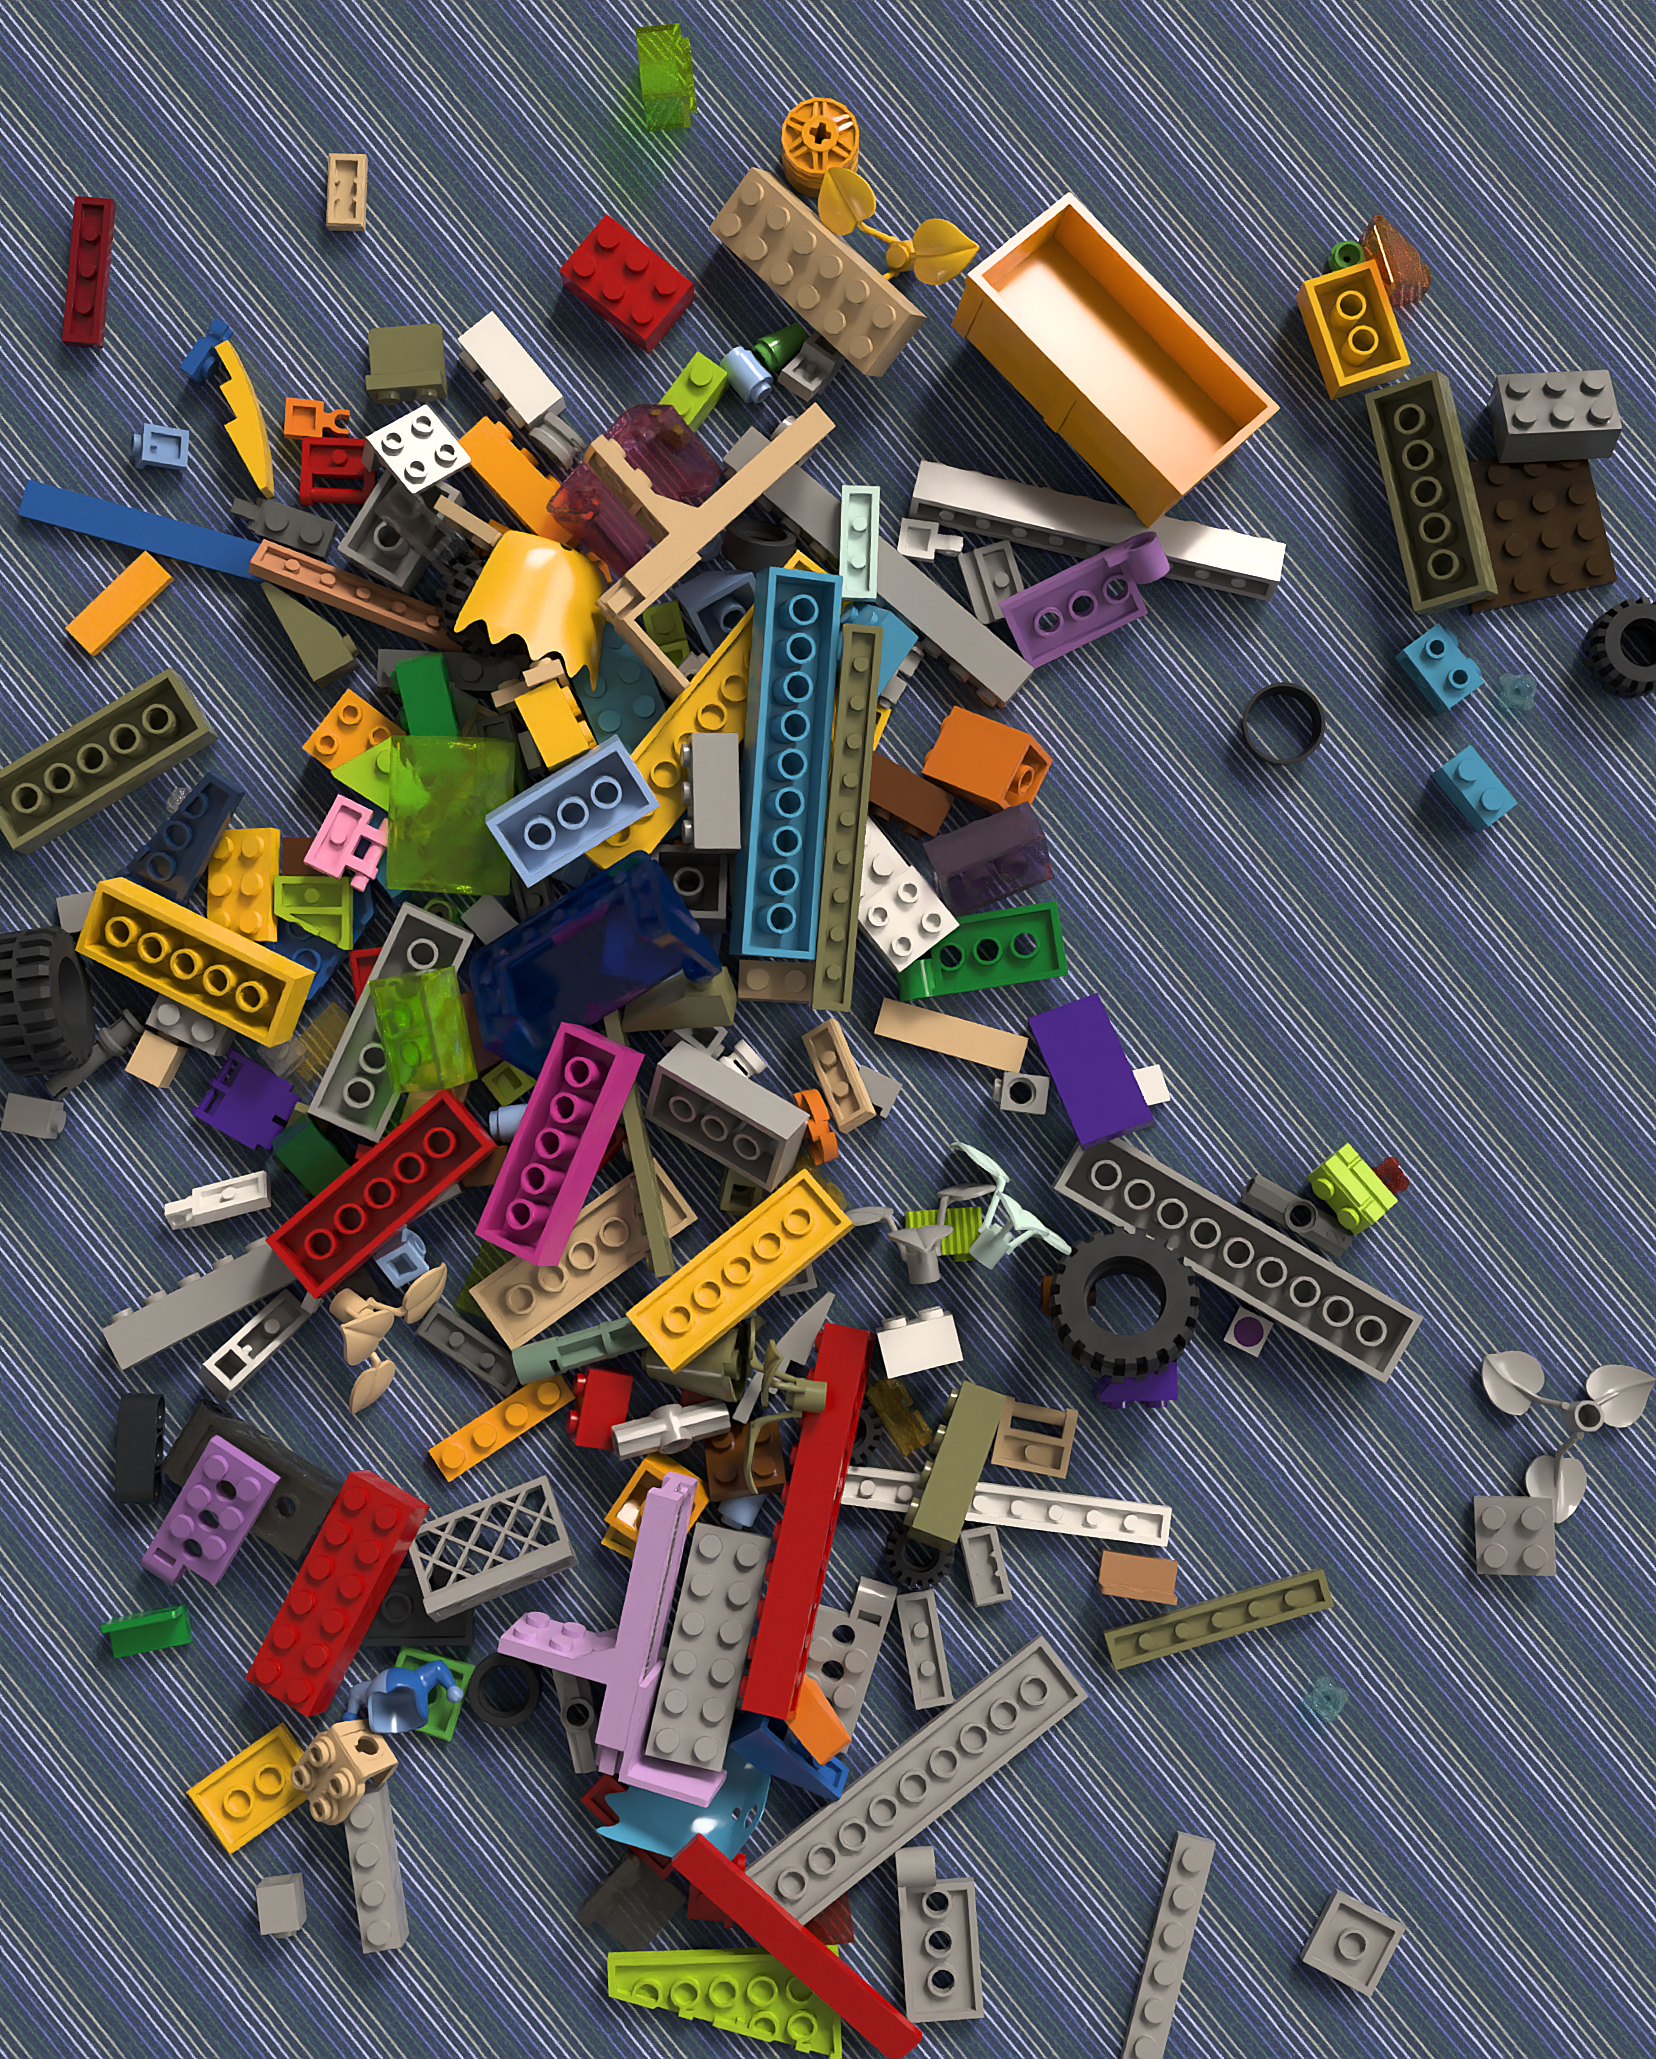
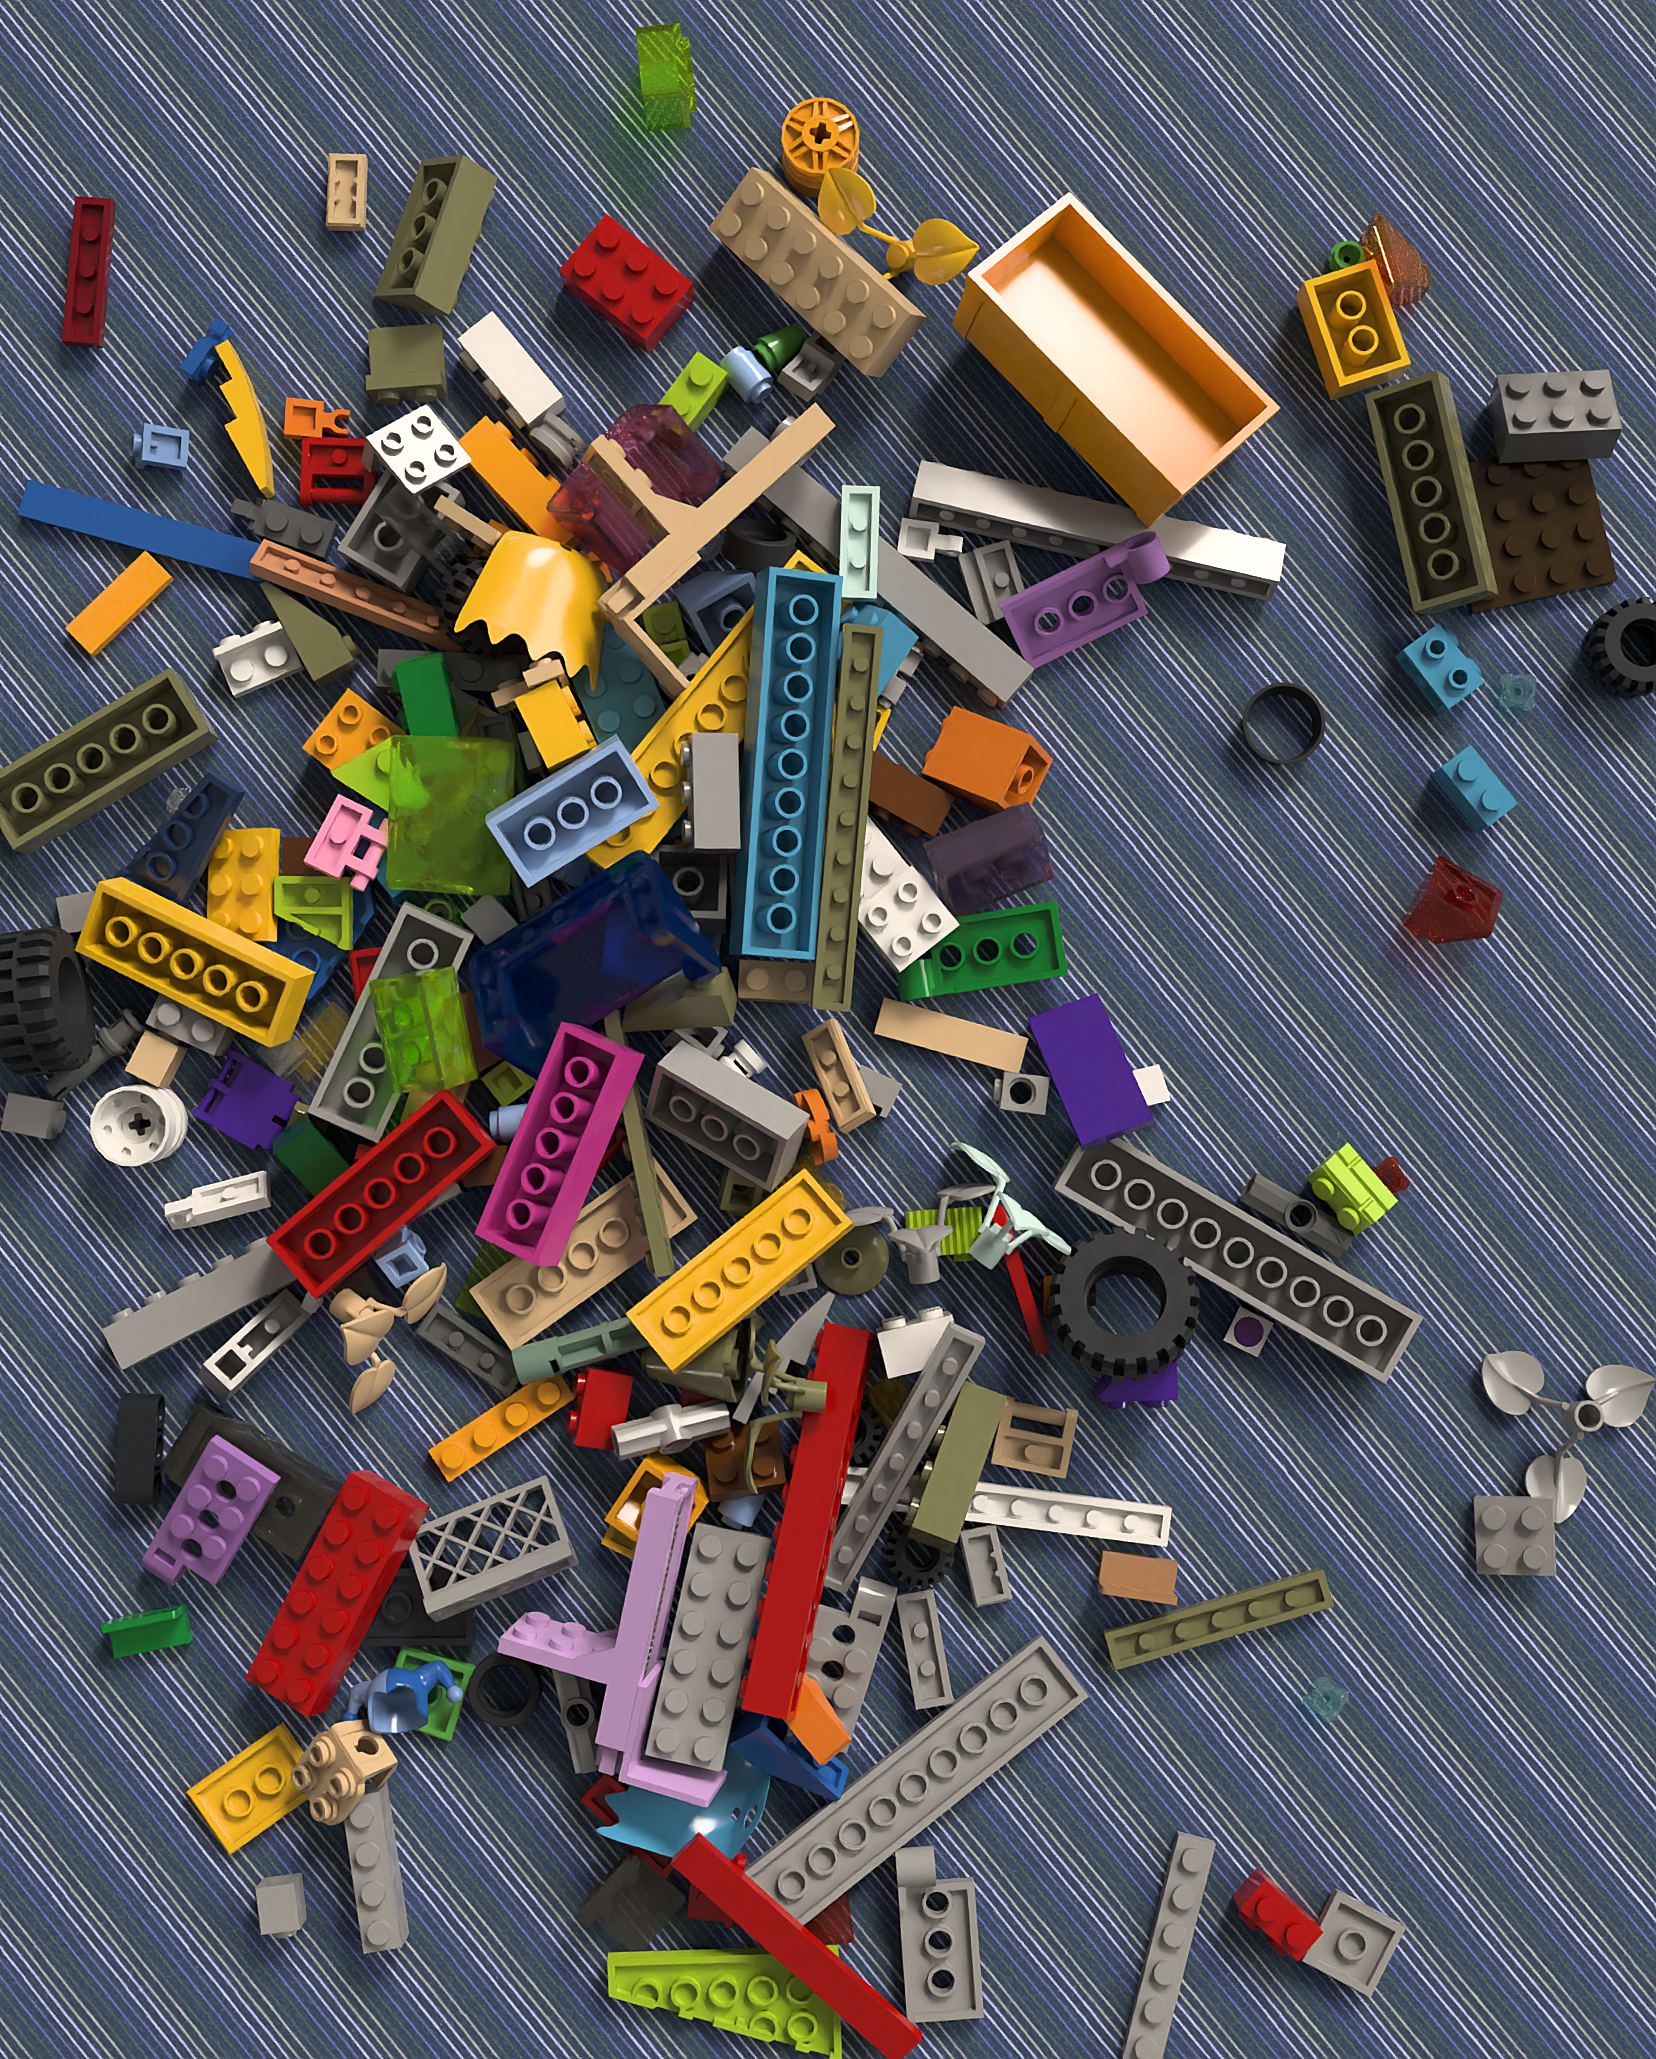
(118, 1130): none -> white wheel
(257, 658): none -> white bracket
(436, 235): none -> olive slope
(866, 1272): none -> olive dish
(901, 1453): none -> light grey plate
(1022, 1291): none -> red tile
(1277, 1914): none -> red brick
(1453, 905): none -> clear red slope

